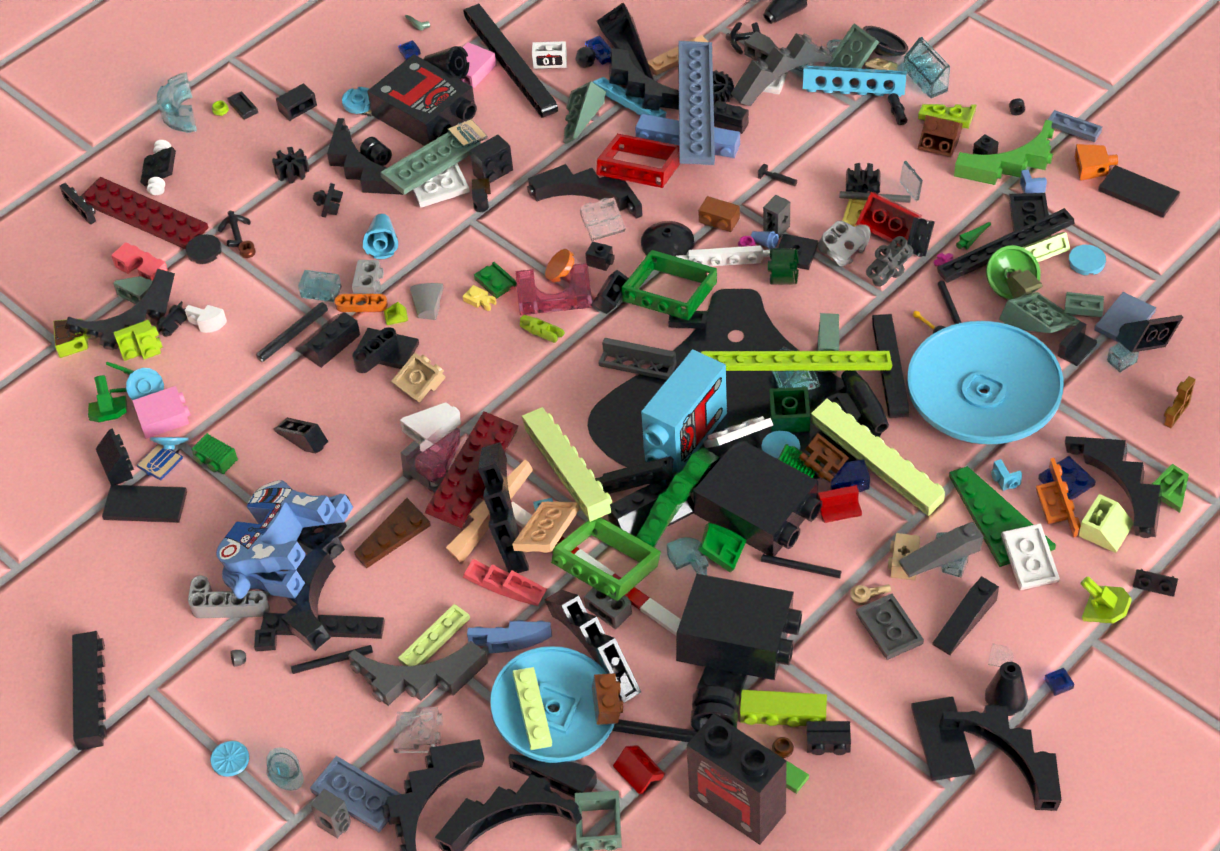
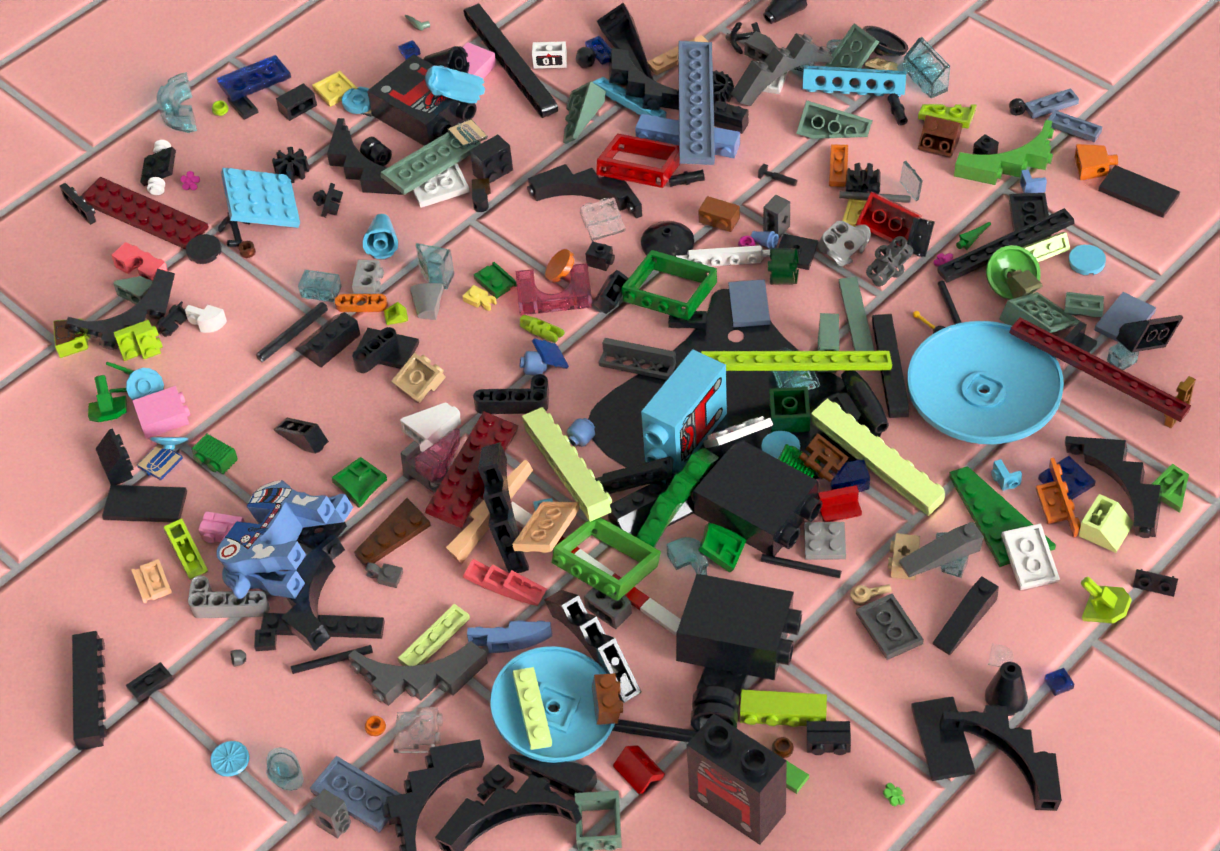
(149, 682): none -> black plate
(151, 581): none -> light nougat plate
(185, 548): none -> lime slope
(189, 181): none -> dark pink plant
(216, 526): none -> bright pink brick
(253, 78): none -> clear blue plate
(260, 197): none -> medium azure plate
(333, 88): none -> light yellow tile
(359, 480): none -> green plate
(375, 721): none -> orange plate
(387, 575): none -> dark grey plate
(435, 264): none -> clear light blue slope
(454, 84): none -> medium azure hair
(496, 777): none -> black plate
(514, 400): none -> black beam
(532, 363): none -> medium blue head
(550, 353): none -> blue piece
(581, 432): none -> medium blue head
(687, 178): none -> black pin
(749, 303): none -> sand blue tile
(824, 540): none -> light grey plate
(826, 122): none -> sand green wedge
(838, 165): none -> orange plate
(856, 314): none -> sand green tile
(893, 795): none -> bright green plant
(1051, 102): none -> sand blue plate
(1100, 369): none -> dark red plate

